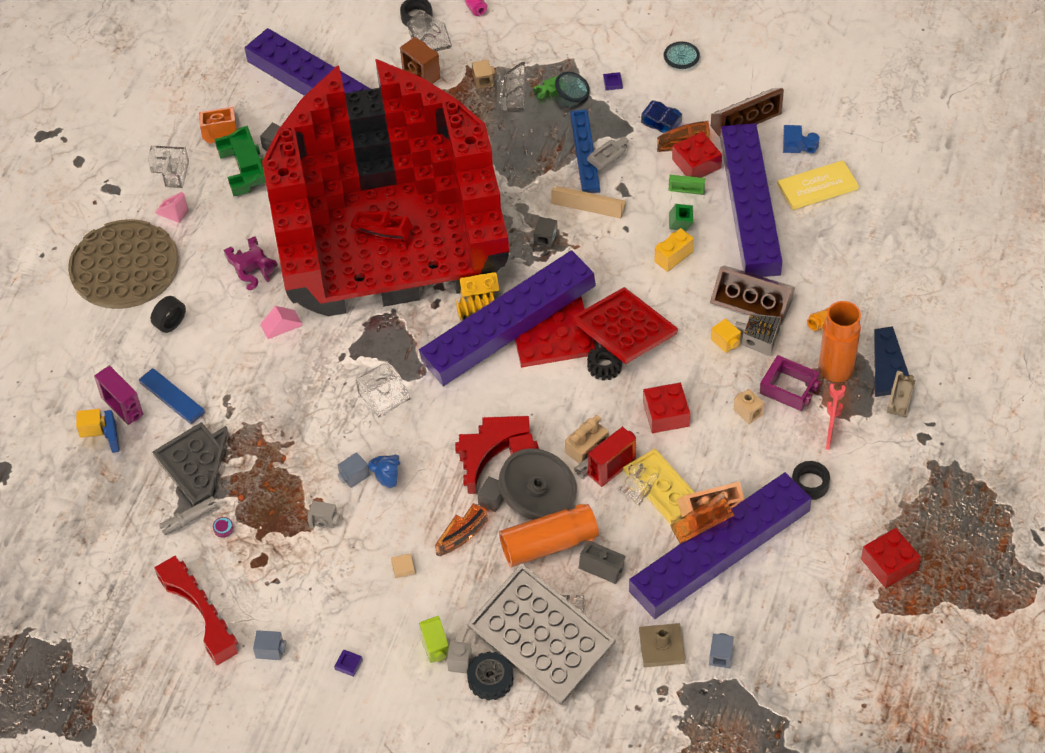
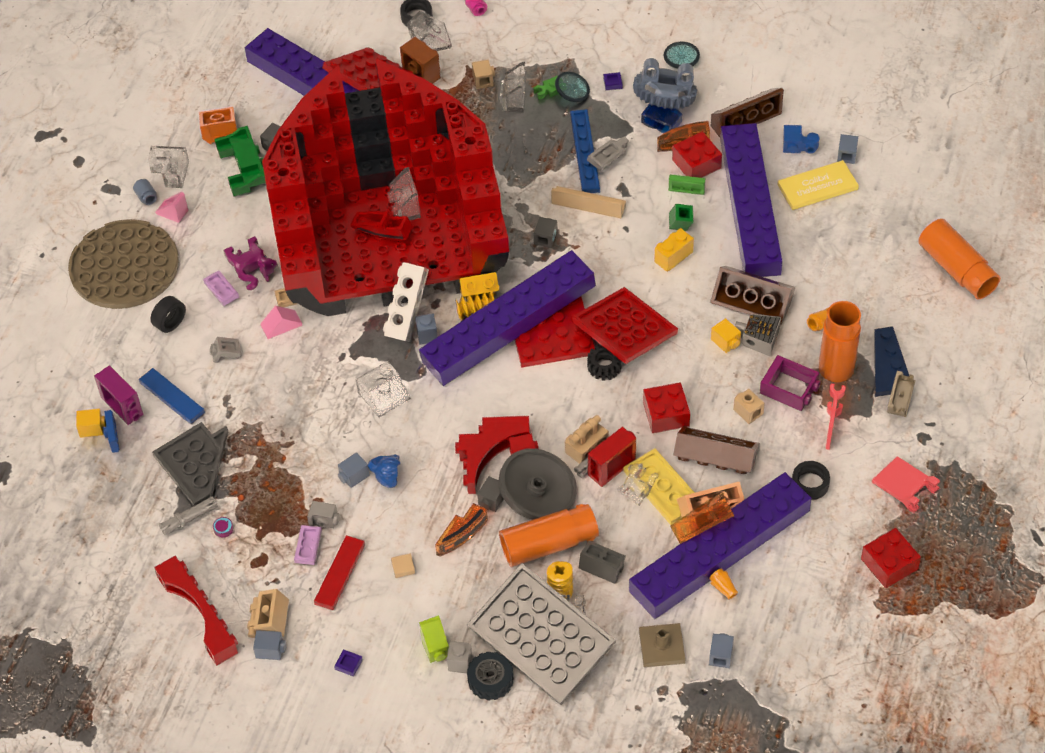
(145, 191): none -> sand blue brick
(221, 288): none -> lavender plate
(225, 347): none -> light grey bracket
(268, 612): none -> tan brick
(282, 298): none -> tan tile
(307, 545): none -> lavender plate
(339, 572): none -> red tile
(359, 68): none -> red plate
(404, 196): none -> clear slope
(414, 295): none -> white brick
(426, 328): none -> sand blue brick
(561, 577): none -> yellow piece
(667, 85): none -> sand blue piece
(716, 450): none -> slope
(723, 583): none -> light orange cone
(847, 148): none -> sand blue brick
(904, 482): none -> coral flag
(959, 258): none -> orange piece

